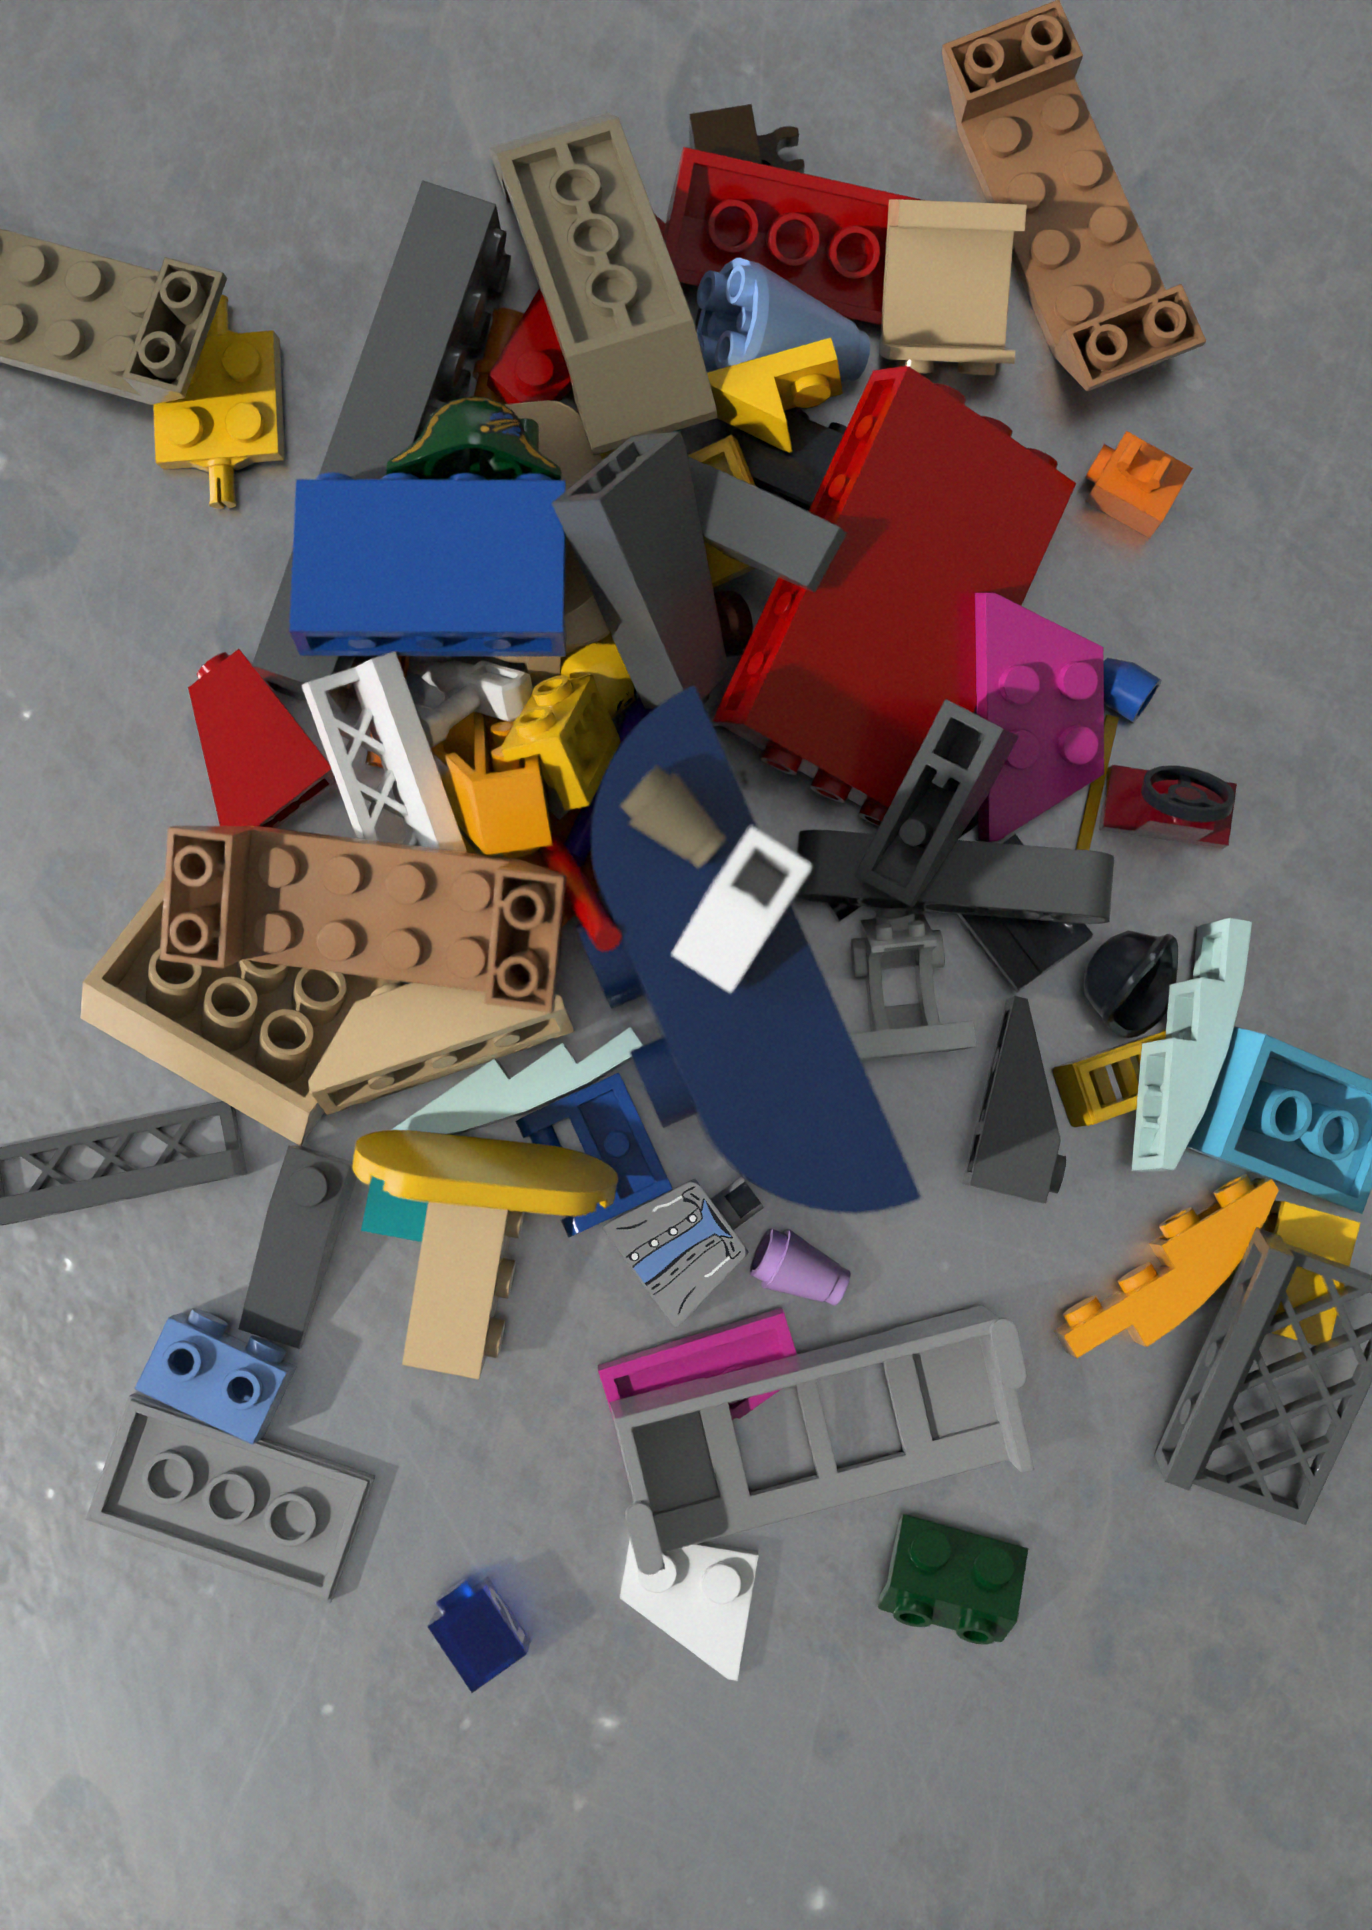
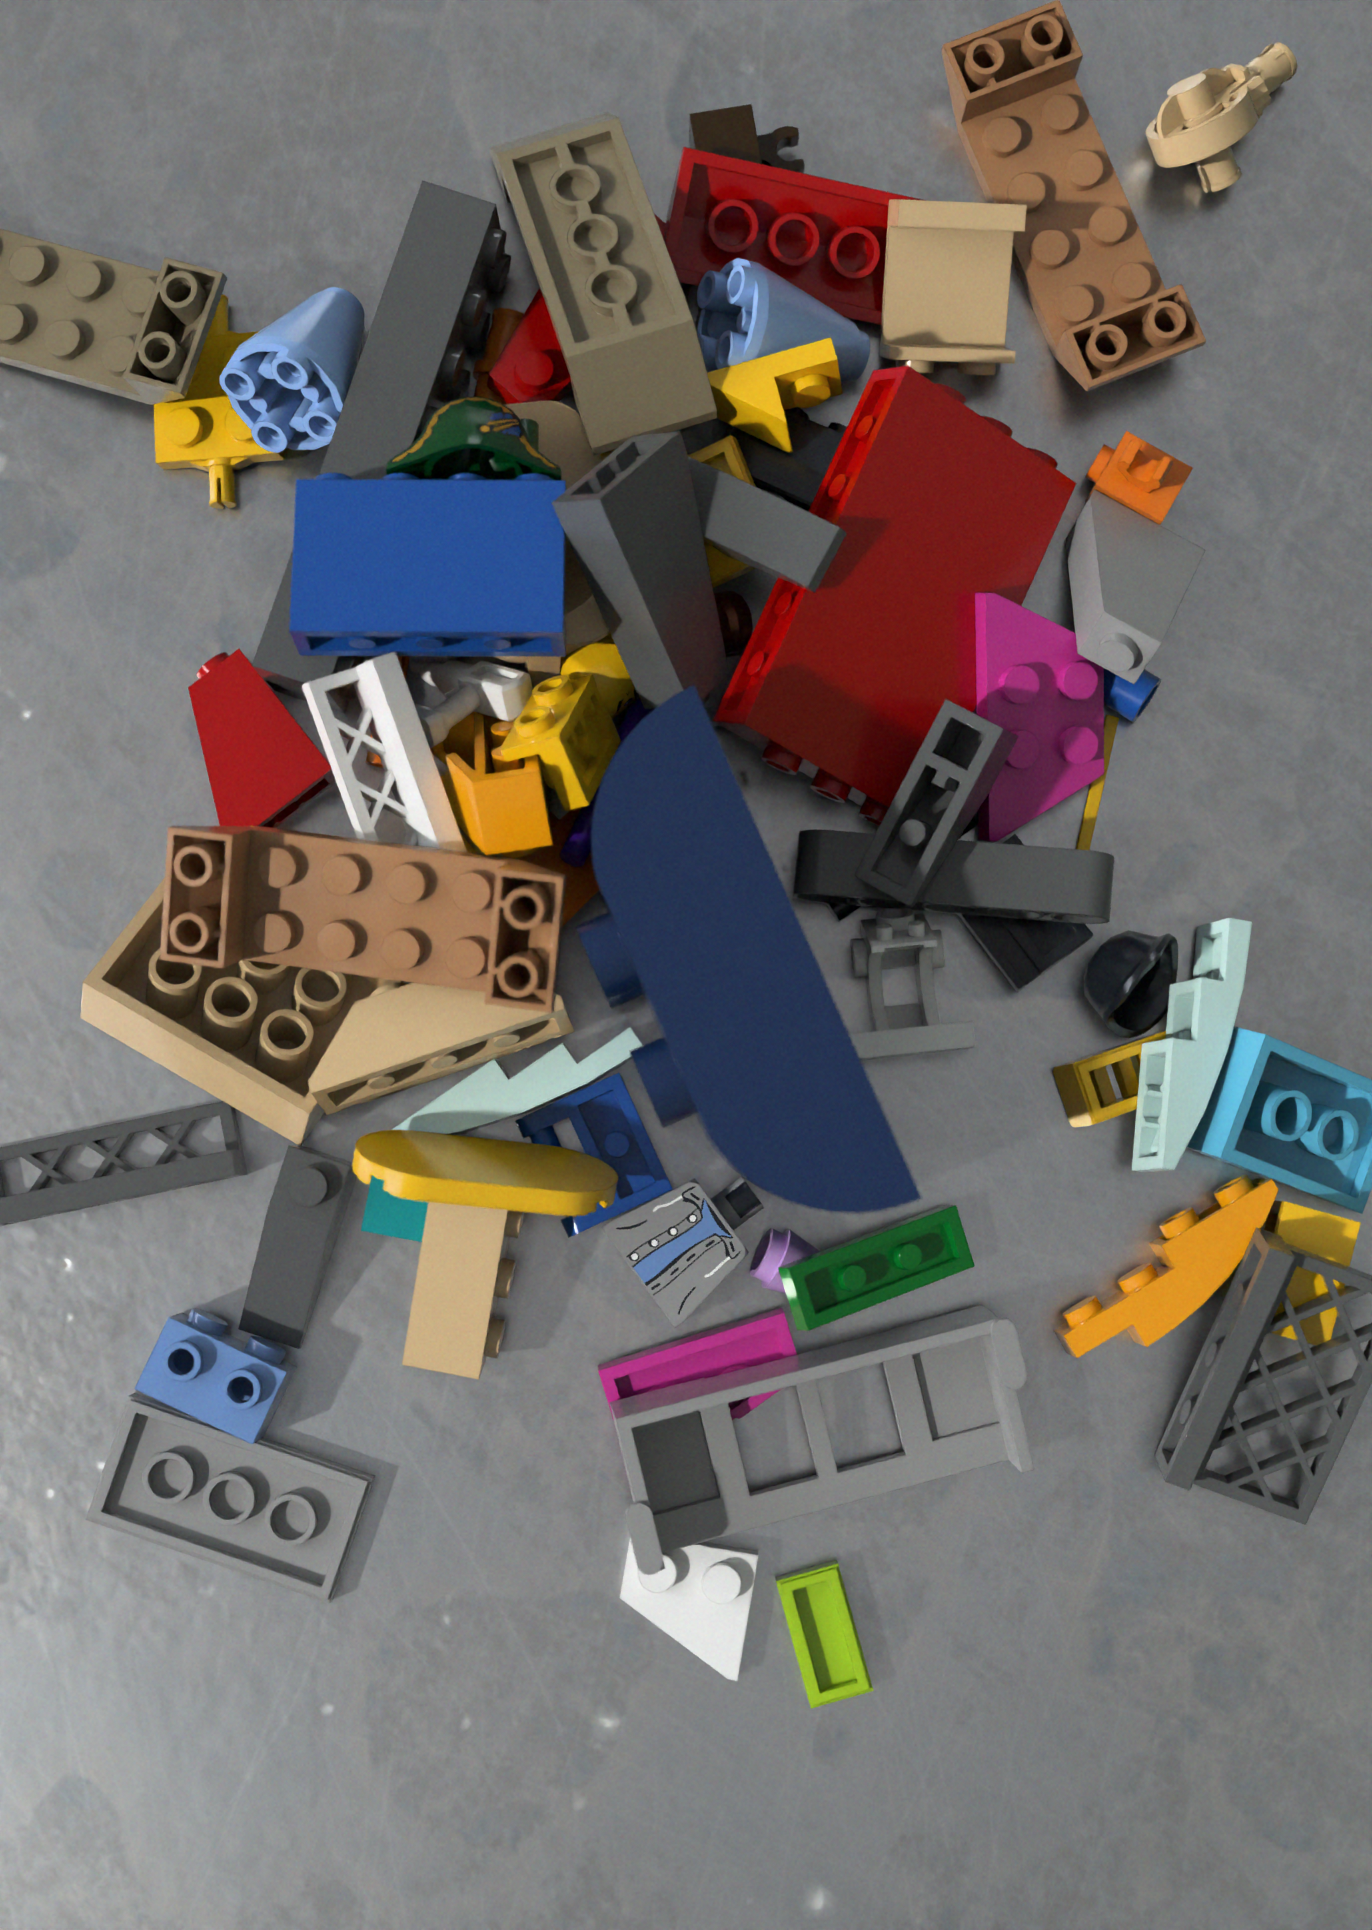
(297, 372): none -> light blue cone
(478, 1632): clear blue brick -> none
(581, 895): red bar -> none
(672, 816): dark tan cone -> none
(741, 909): white slope -> none
(824, 1634): none -> lime tile
(876, 1267): none -> green plate
(954, 1580): dark green bracket -> none
(1016, 1124): dark grey slope -> none
(1125, 584): none -> light grey slope
(1168, 804): dark red piece -> none
(1216, 111): none -> tan pin

